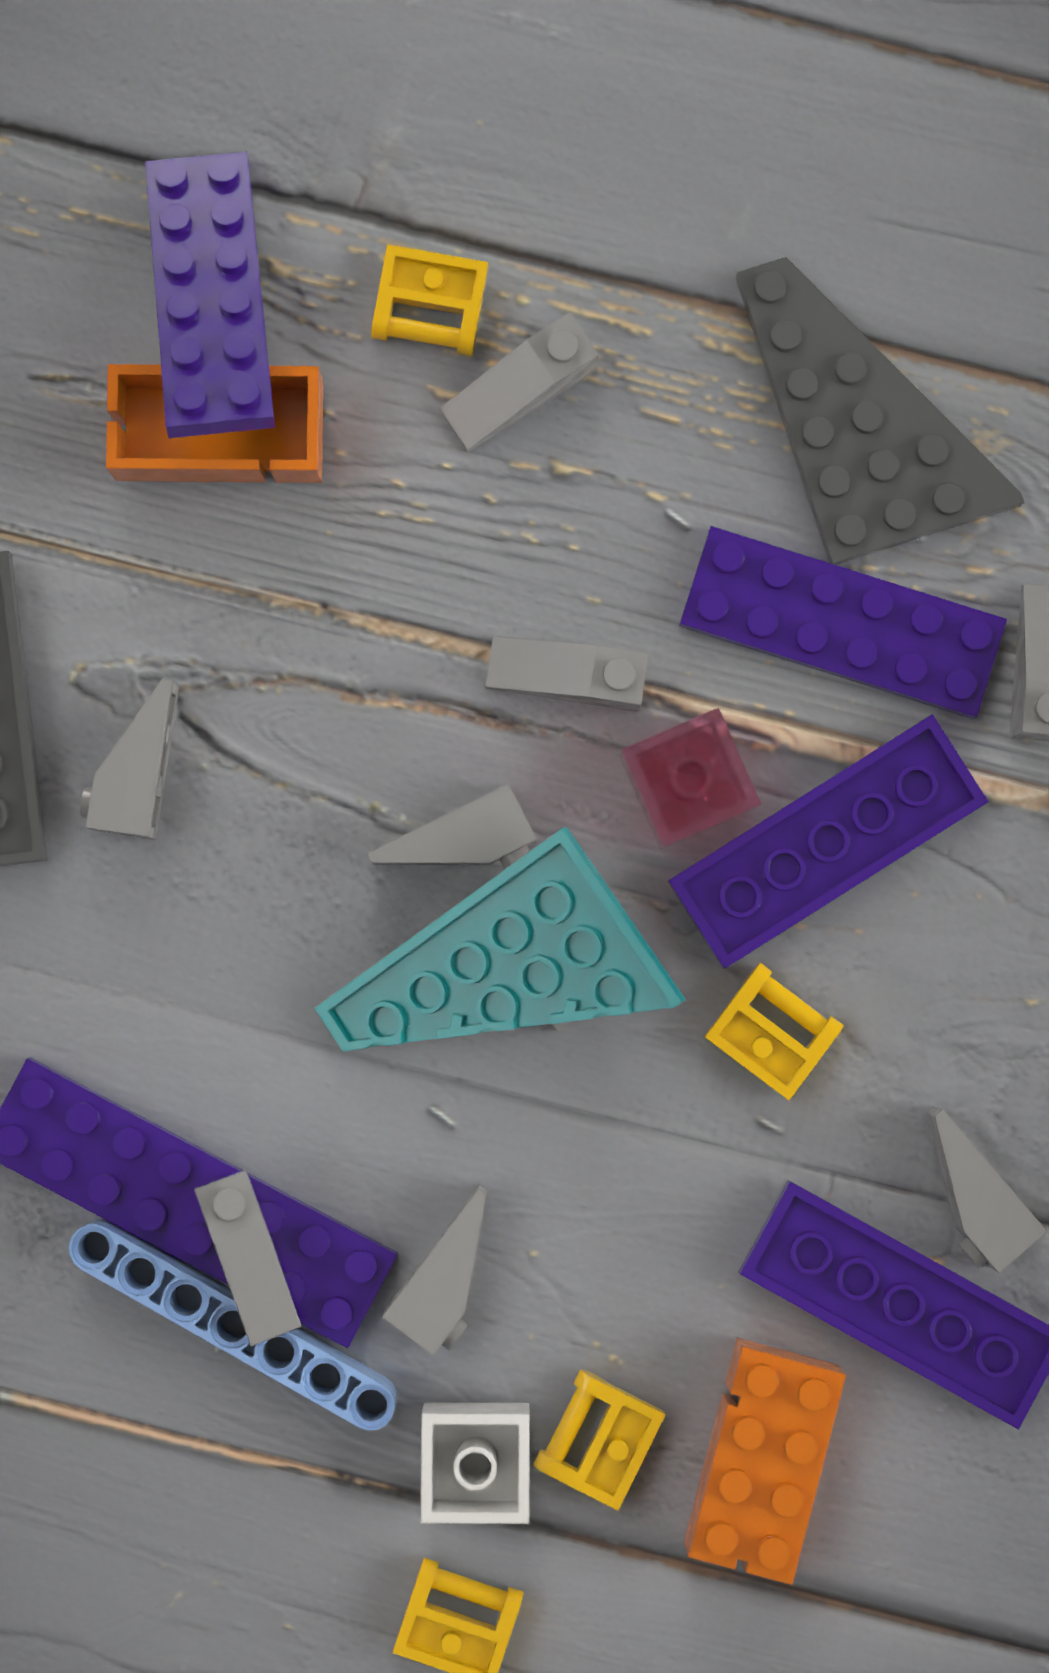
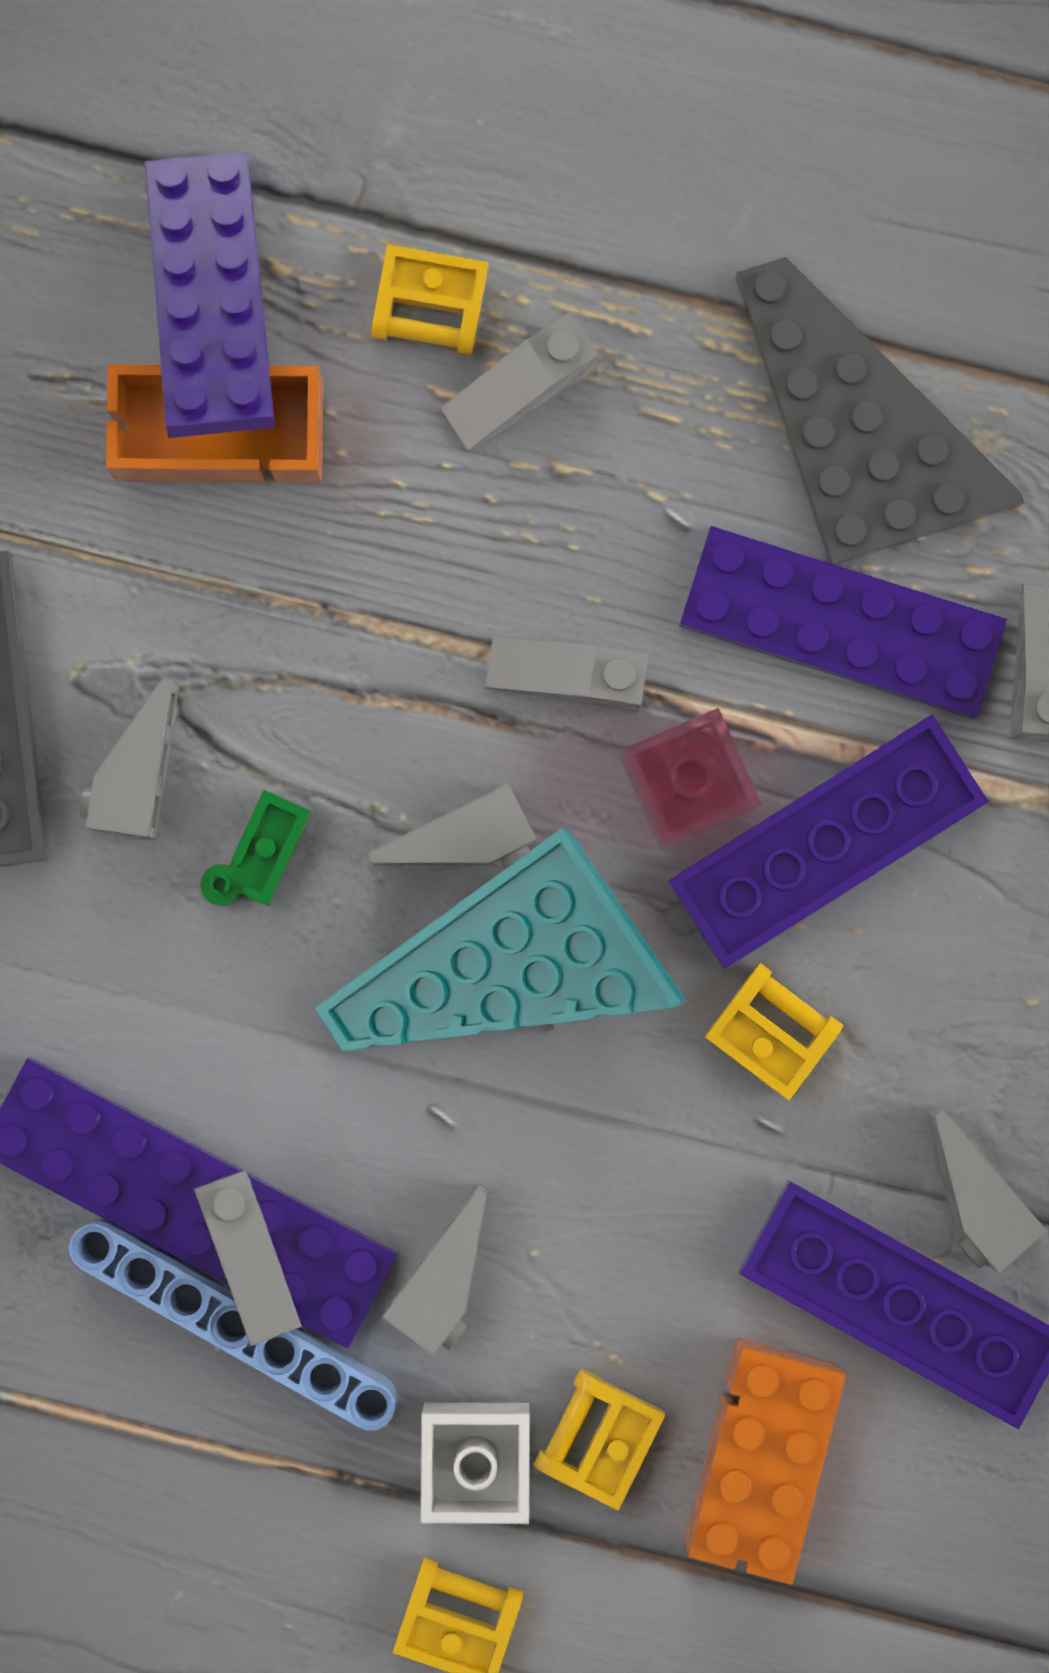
(260, 854): none -> green hinge

